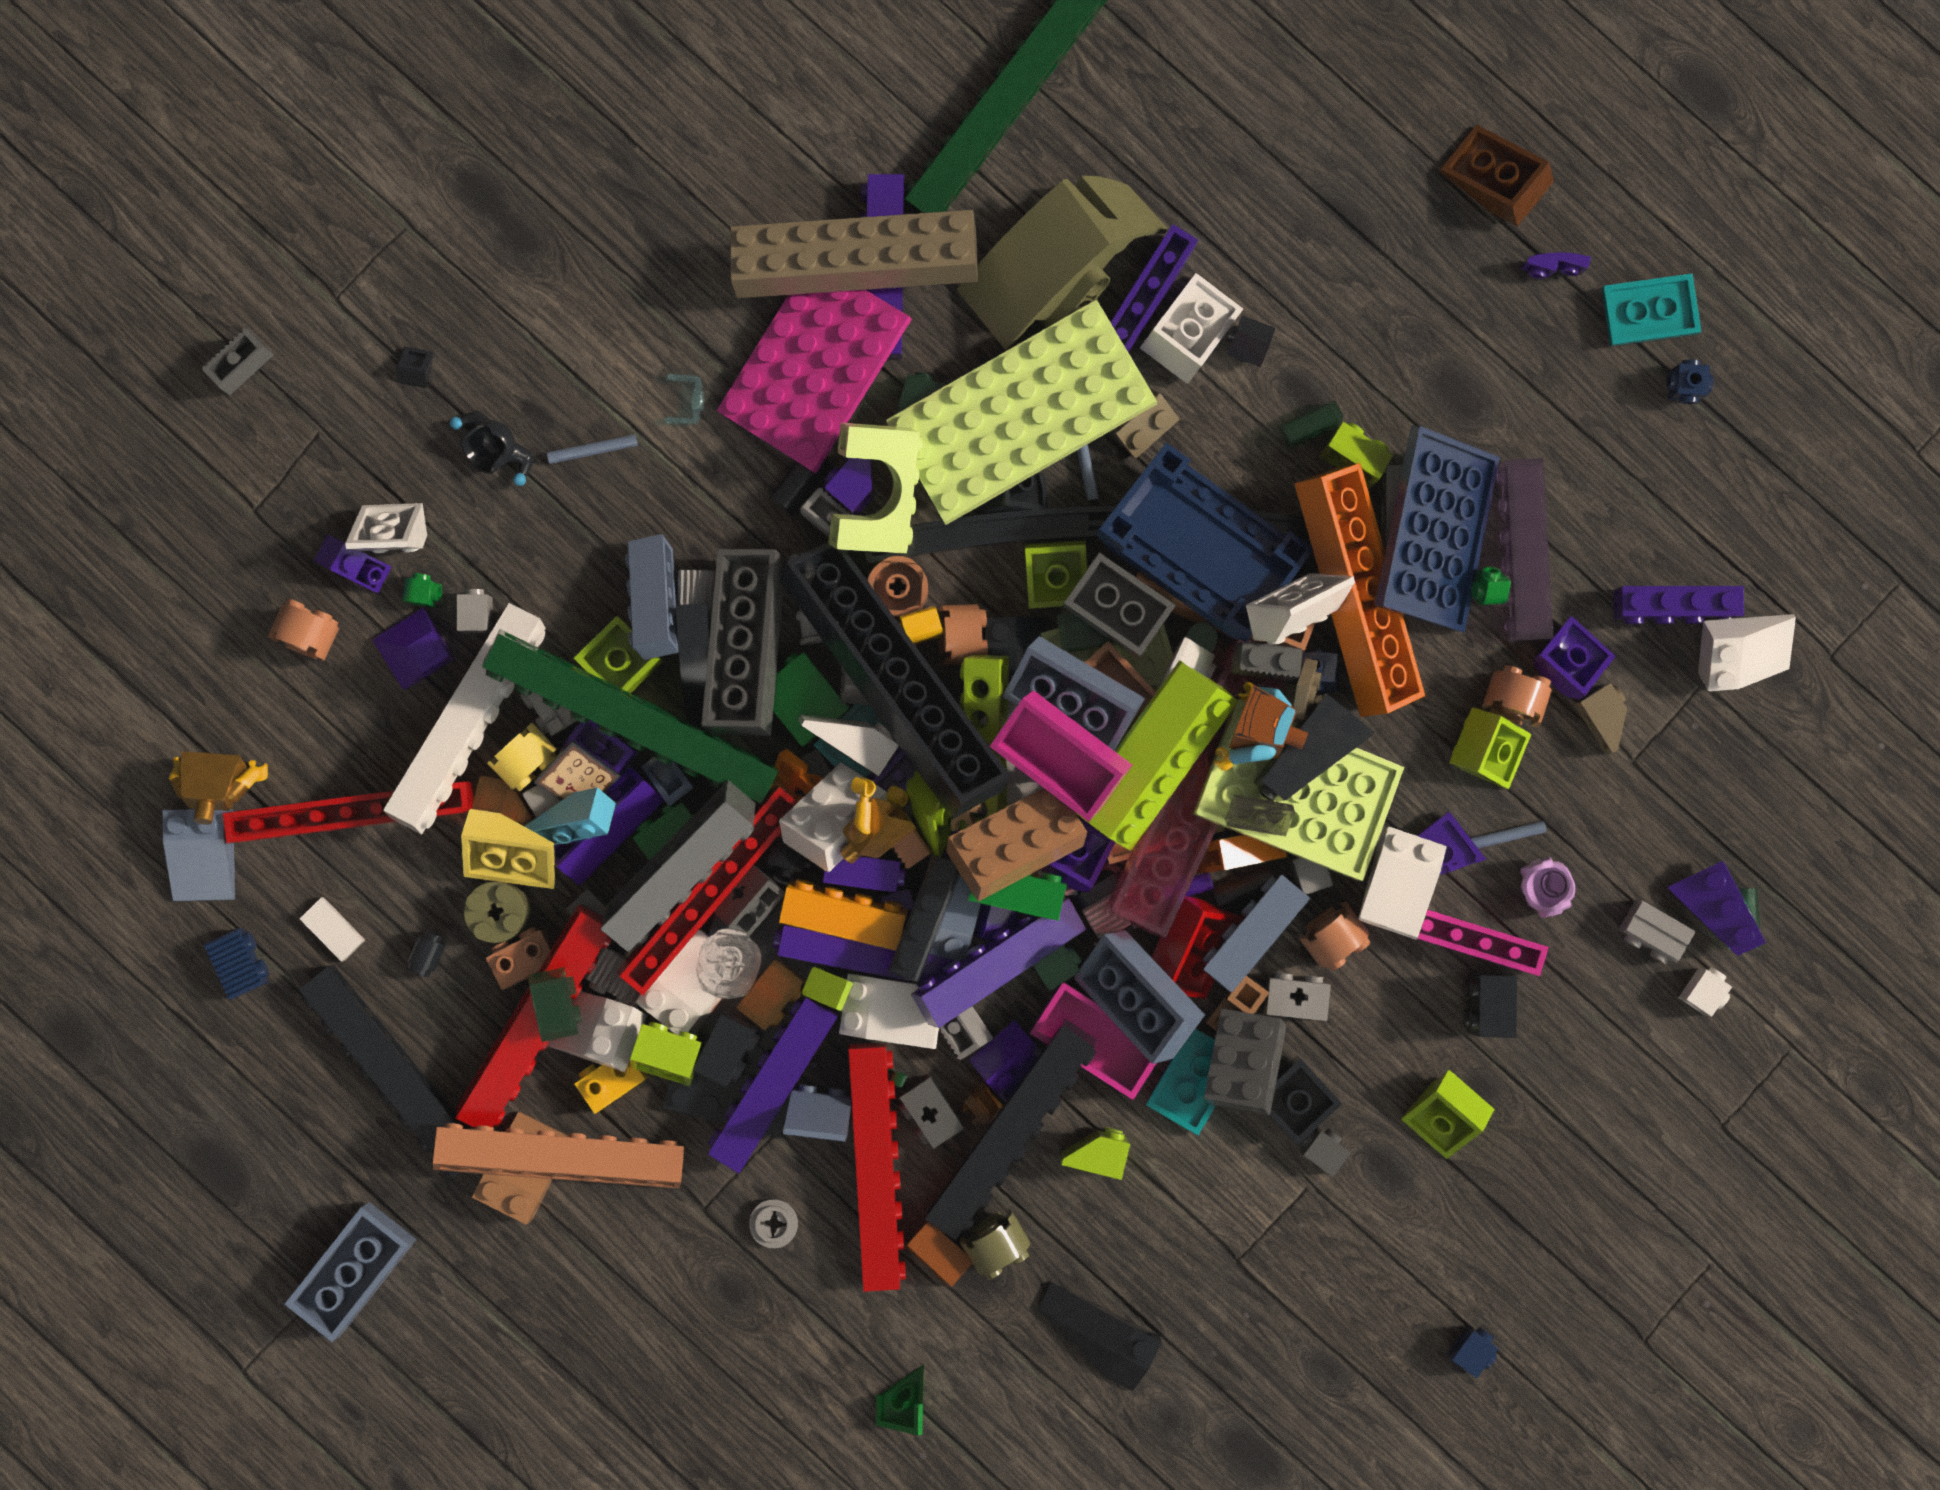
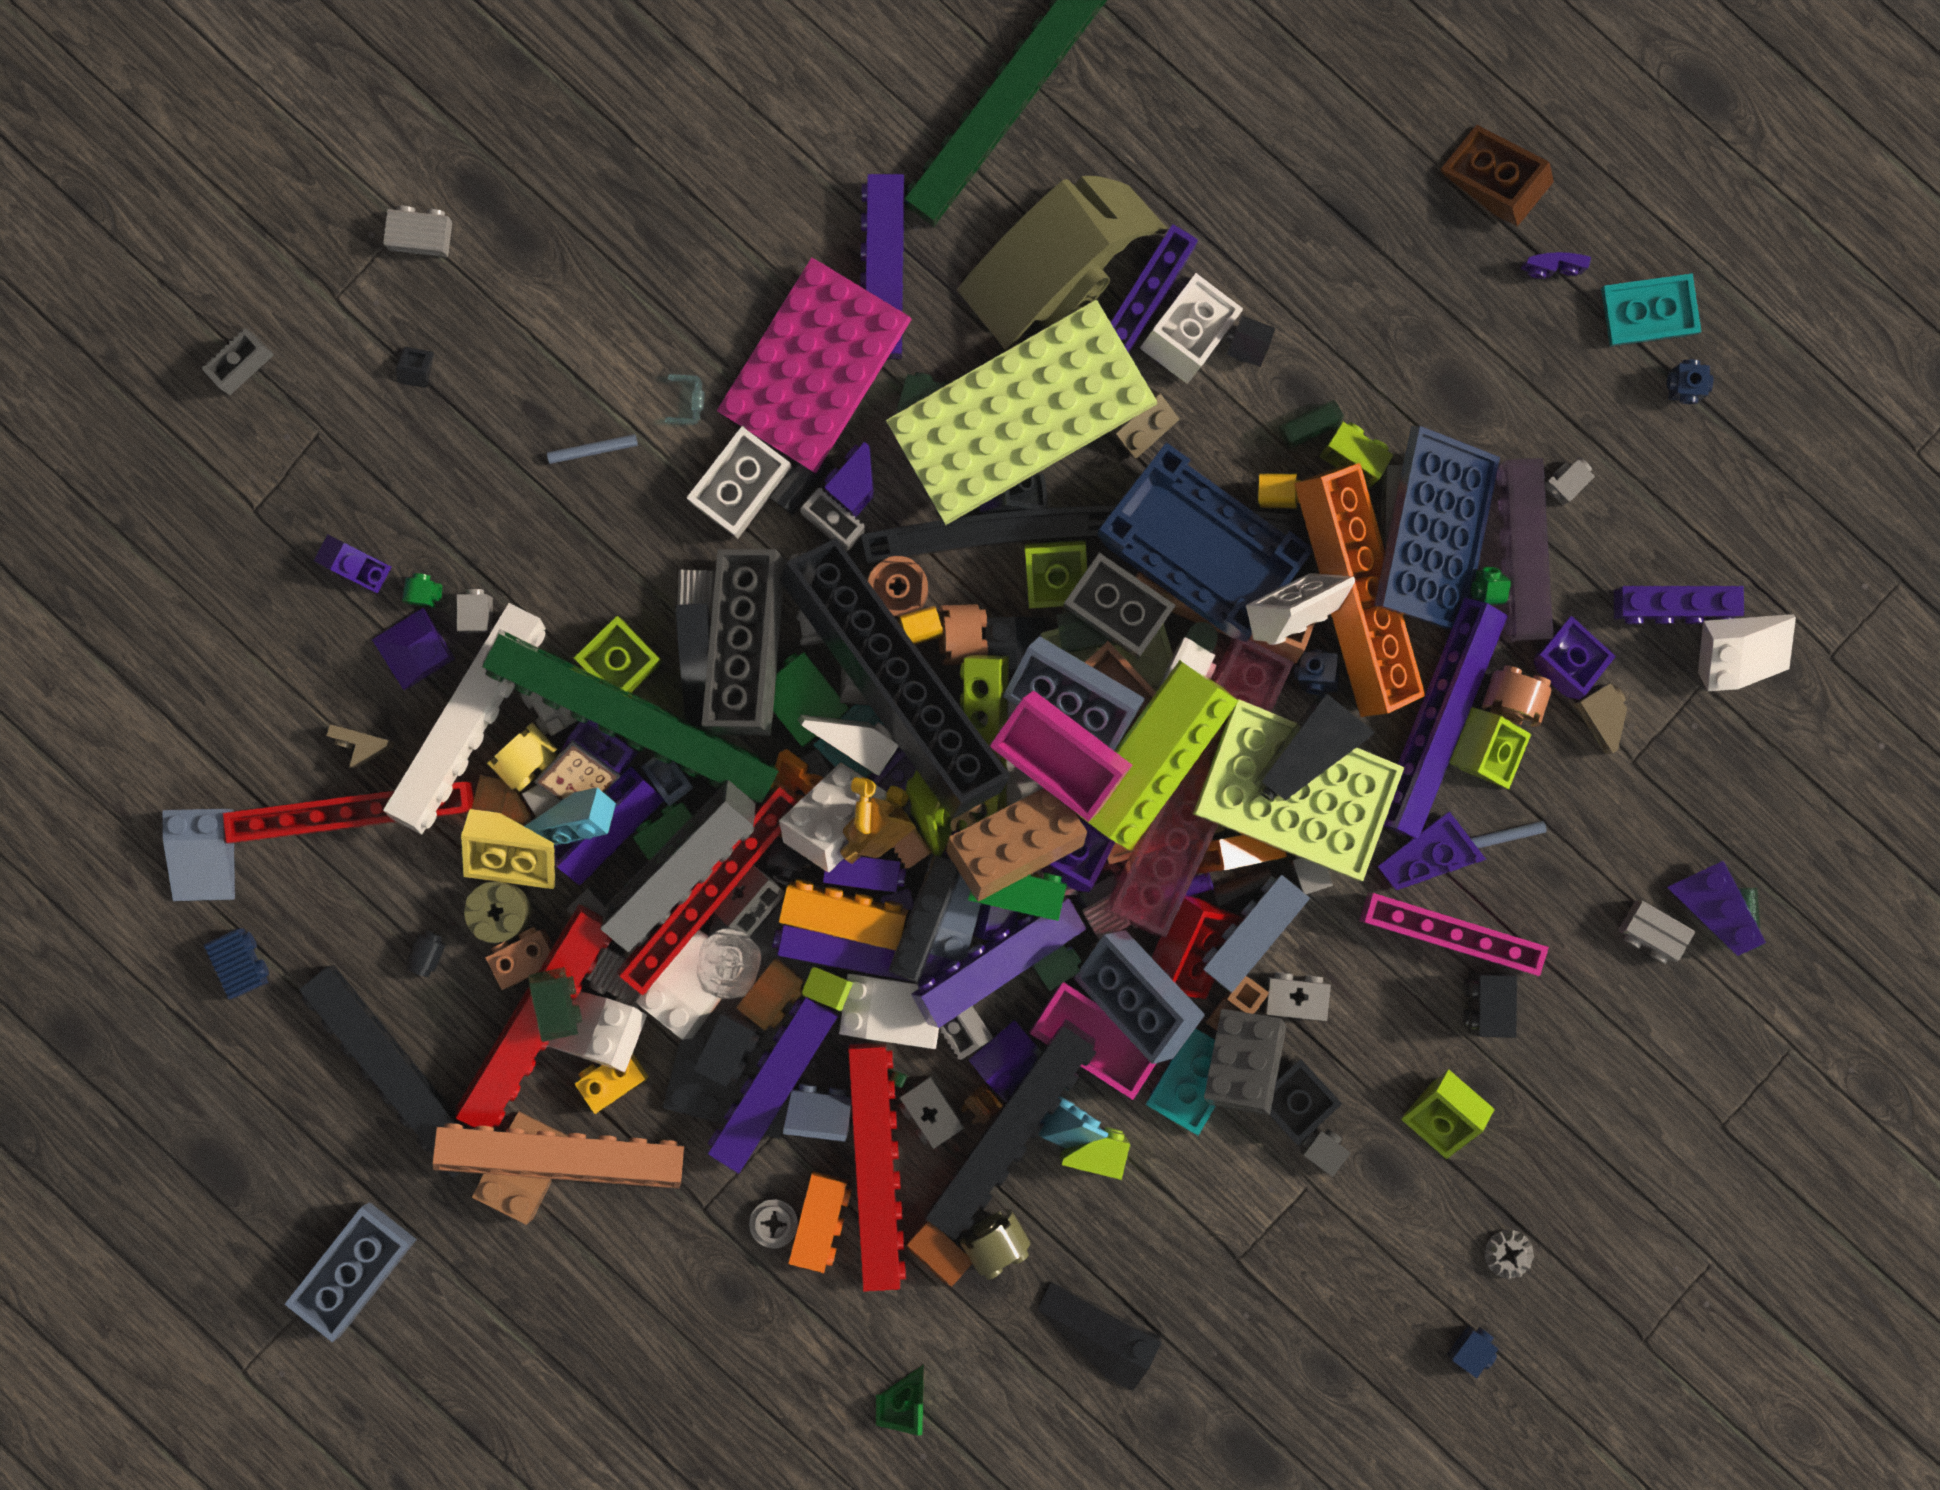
(213, 781): pearl gold torso -> none
(304, 631): nougat brick -> none
(332, 929): white tile -> none
(366, 746): none -> dark tan slope
(388, 528): white slope -> none
(418, 232): none -> light grey brick
(492, 445): black piece -> none
(652, 597): sand blue brick -> none
(666, 1053): lime slope -> none
(739, 482): none -> white brick
(820, 1222): none -> orange brick
(854, 254): dark tan brick -> none
(889, 527): yellowish green arch -> none
(1071, 1126): none -> medium azure slope
(1087, 473): sand blue bar -> none
(1259, 815): clear smoke plate -> none
(1261, 728): torso -> none
(1266, 661): dark grey brick -> none
(1278, 491): none -> yellow brick
(1305, 691): dark tan bracket -> none
(1335, 936): nougat brick -> none
(1401, 882): white slope -> none
(1443, 714): none -> dark purple brick
(1496, 1249): none -> light grey gear
(1547, 886): lavender hair -> none
(1569, 480): none -> light grey brick
(1706, 991): white brick -> none

